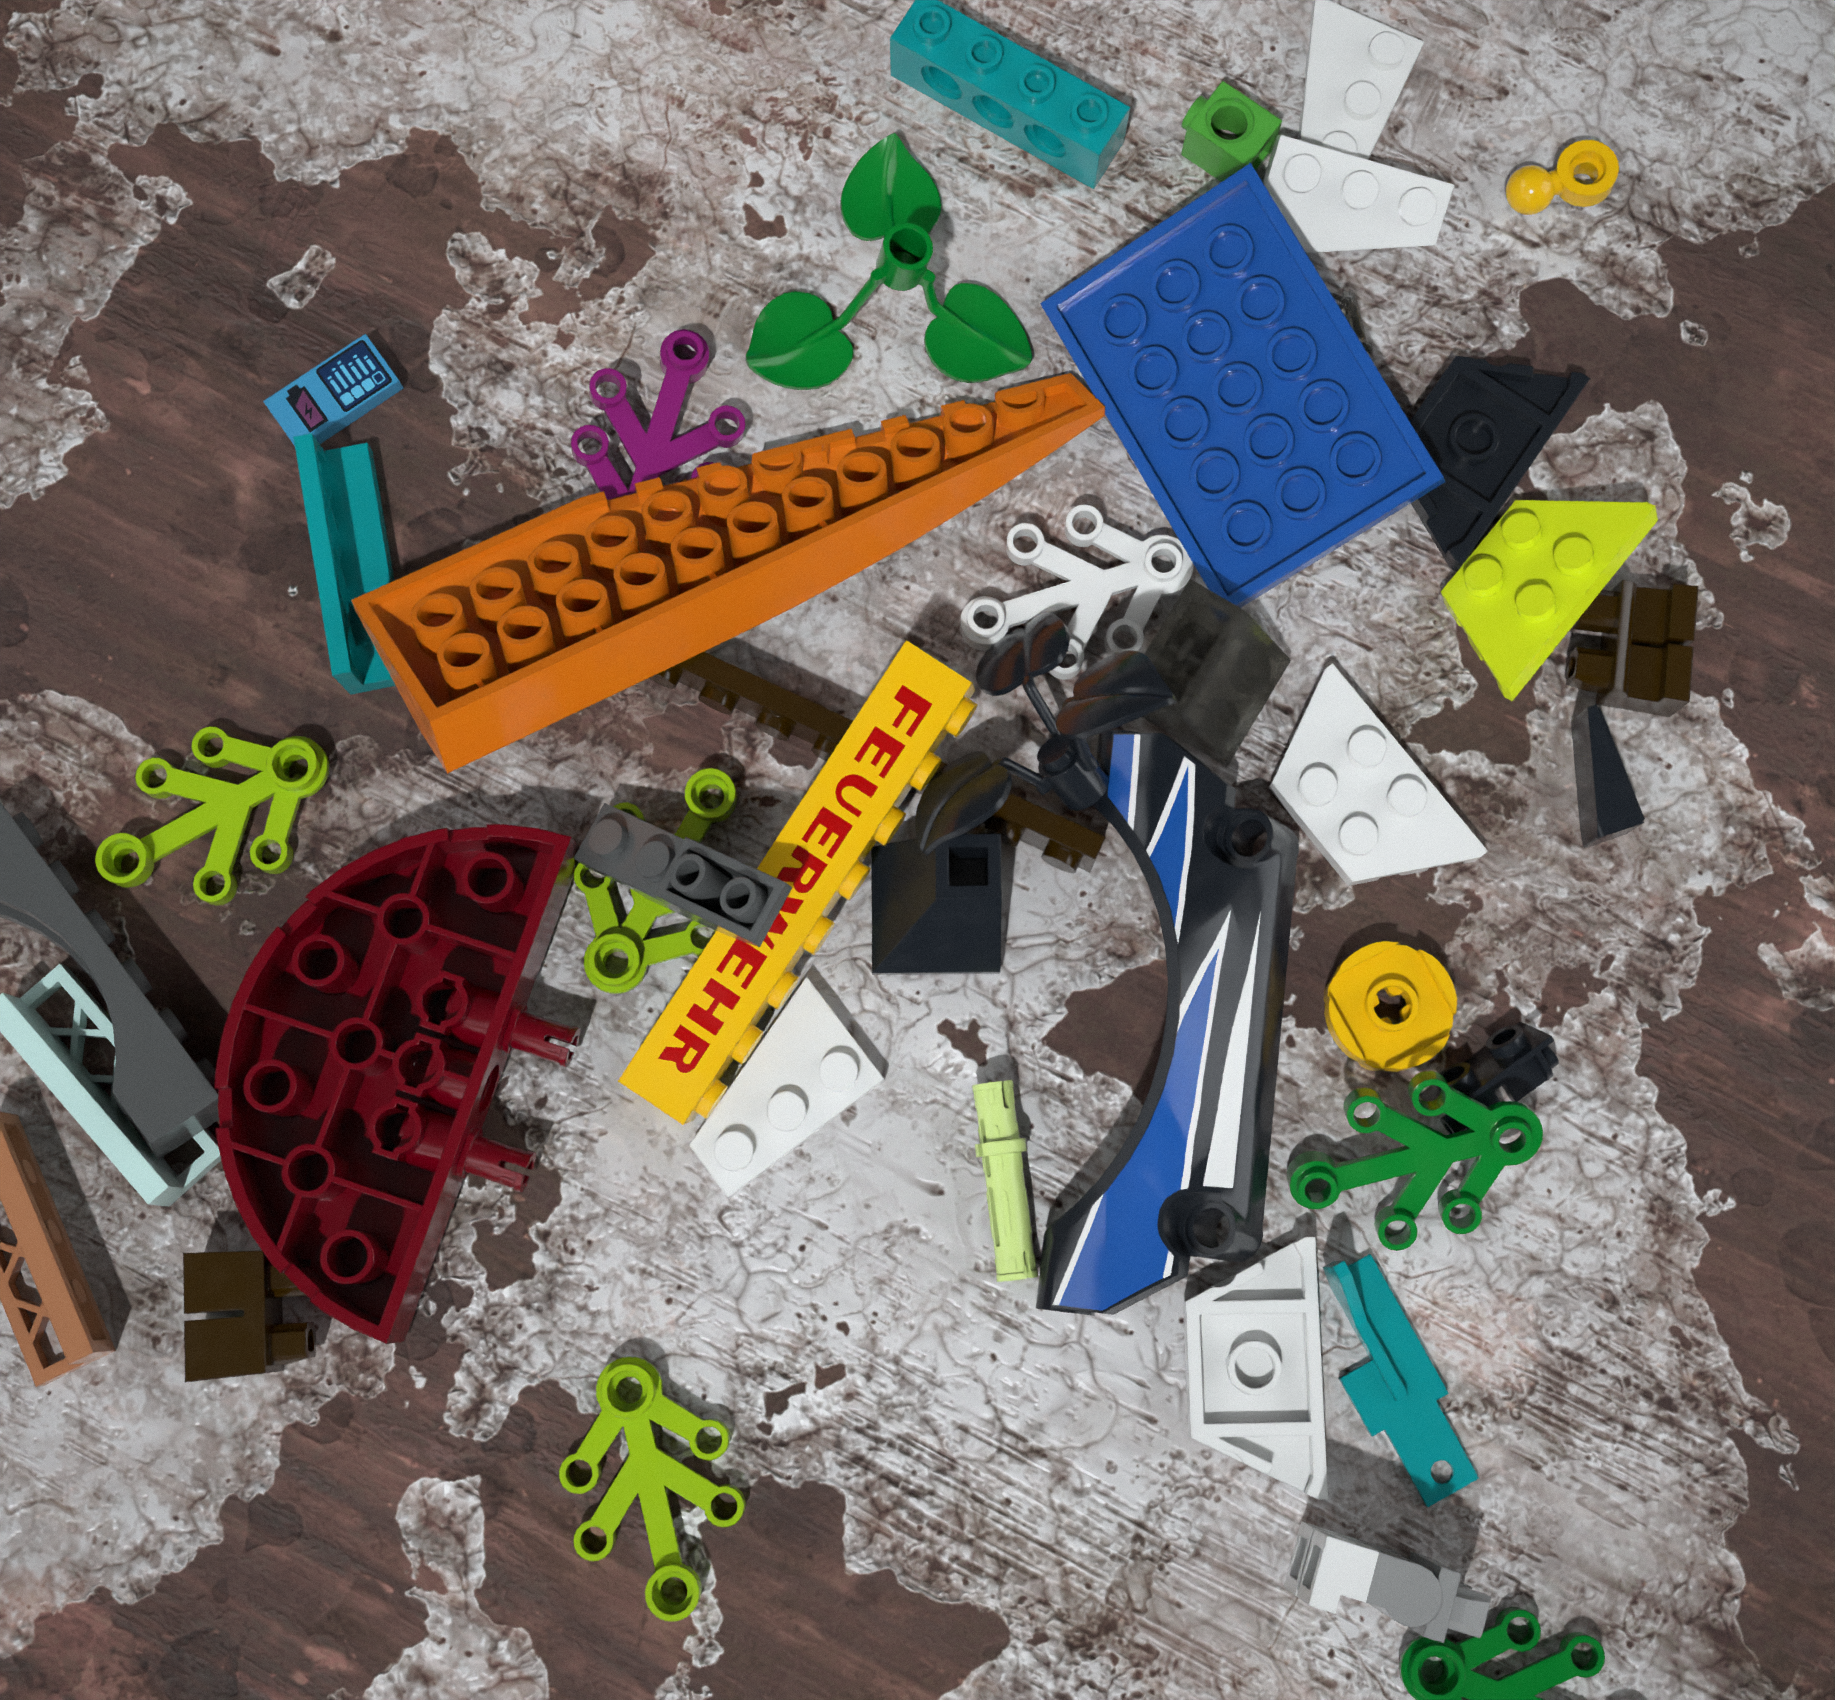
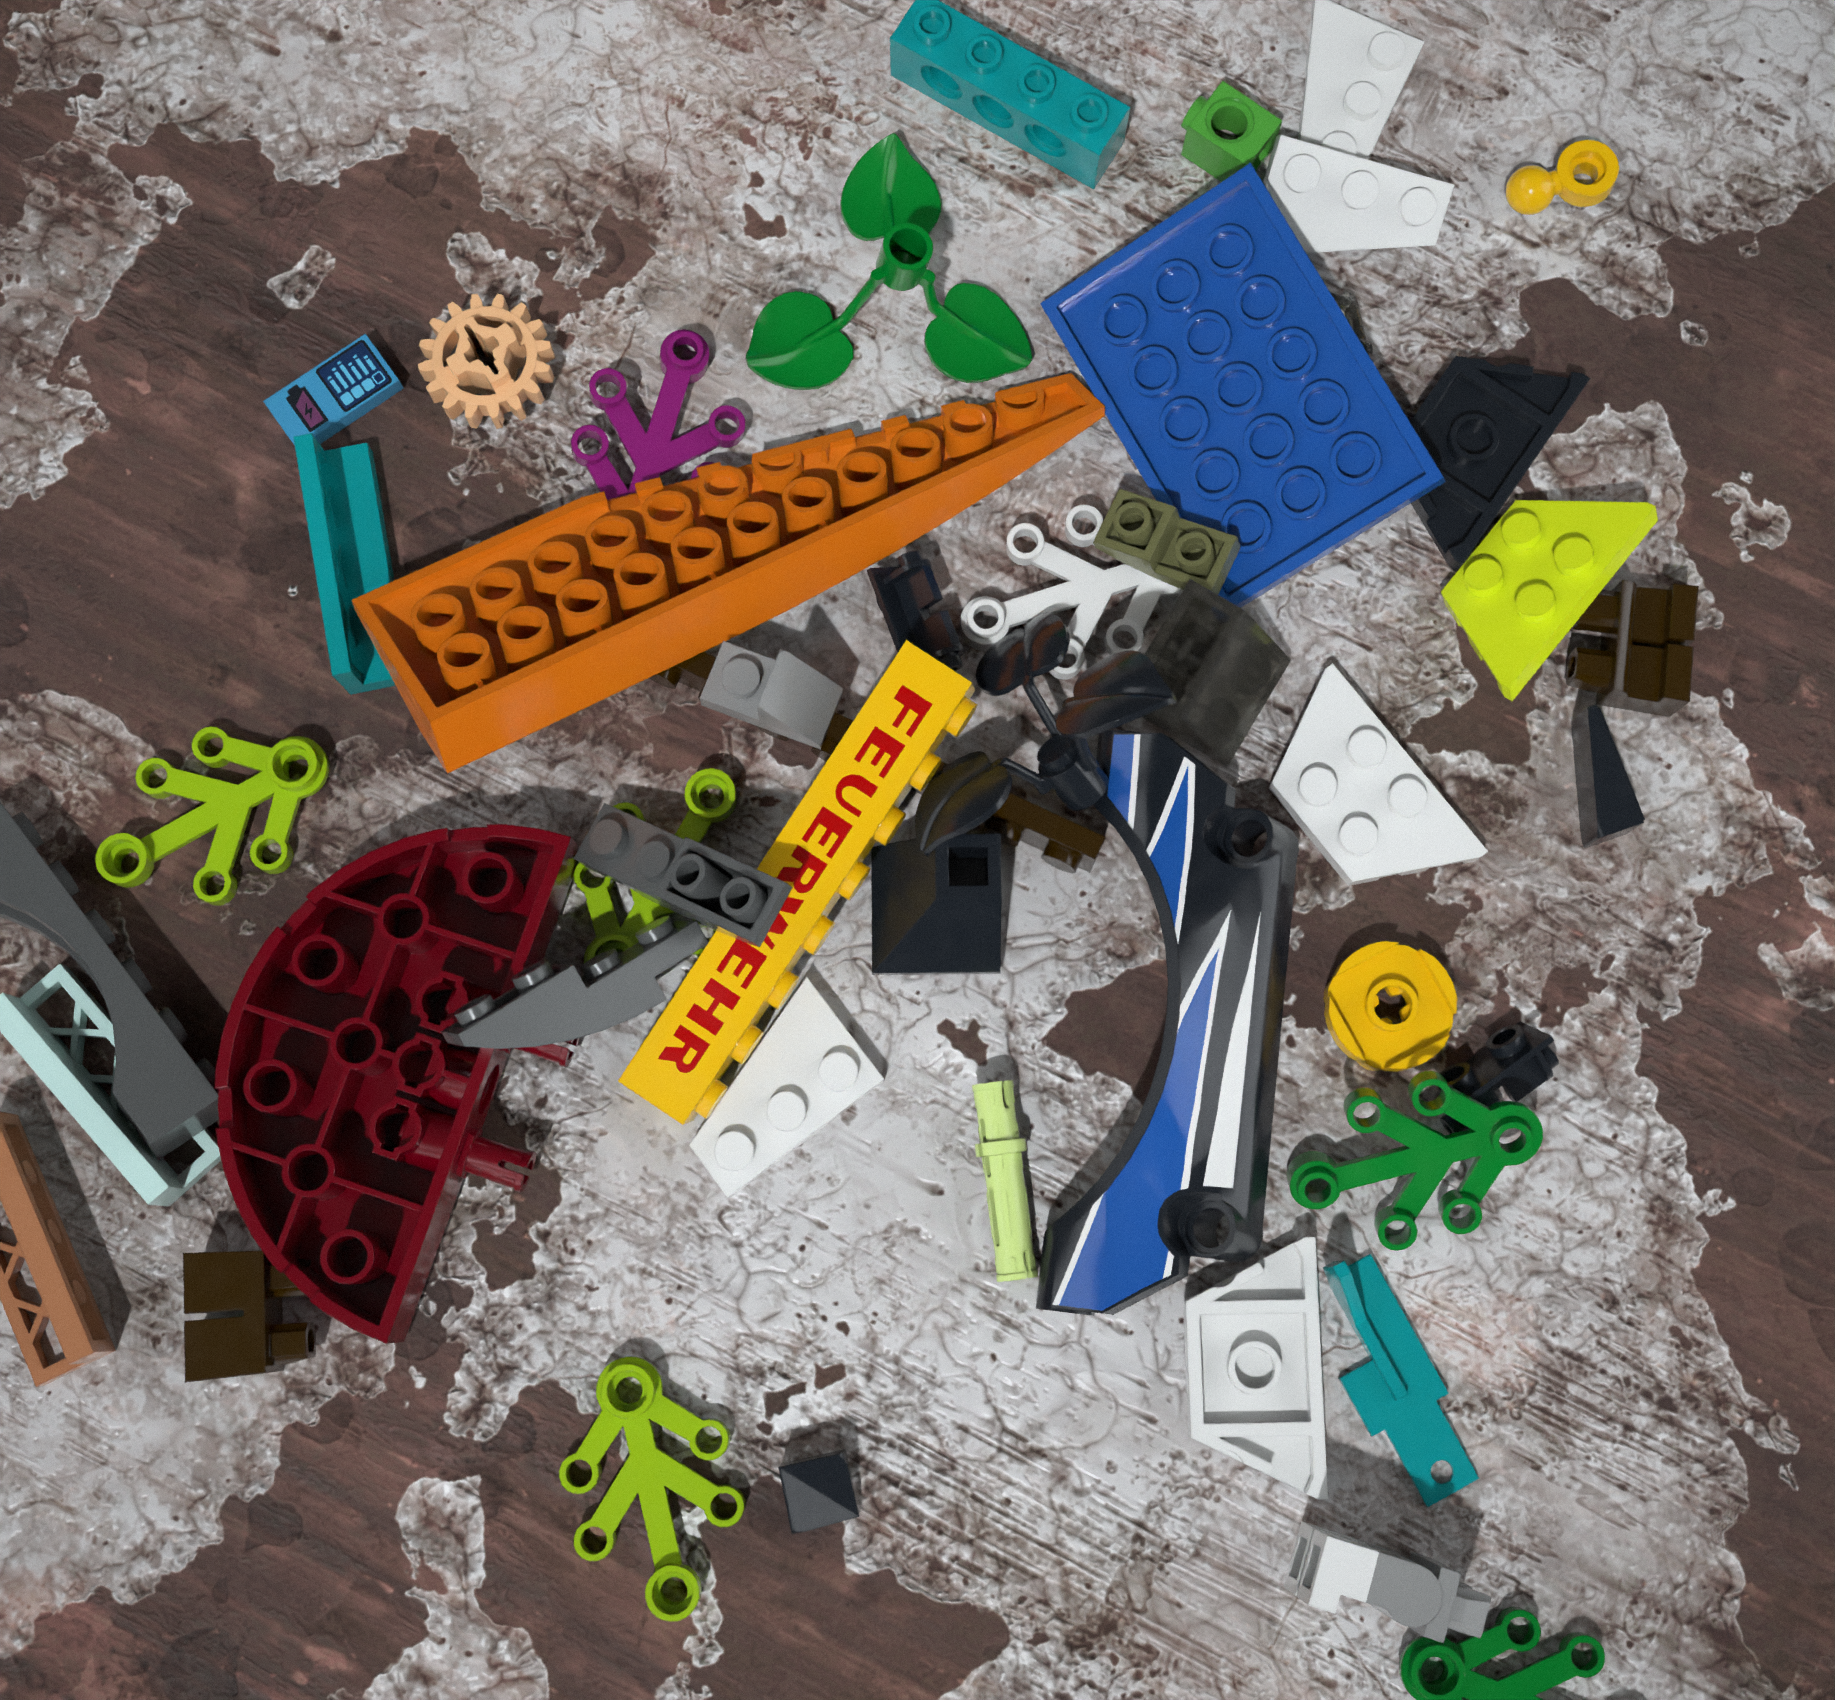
(507, 341): none -> light nougat gear
(560, 1006): none -> dark grey slope
(772, 693): none -> light grey slope
(818, 1491): none -> black slope
(905, 600): none -> black hinge
(1163, 545): none -> olive slope

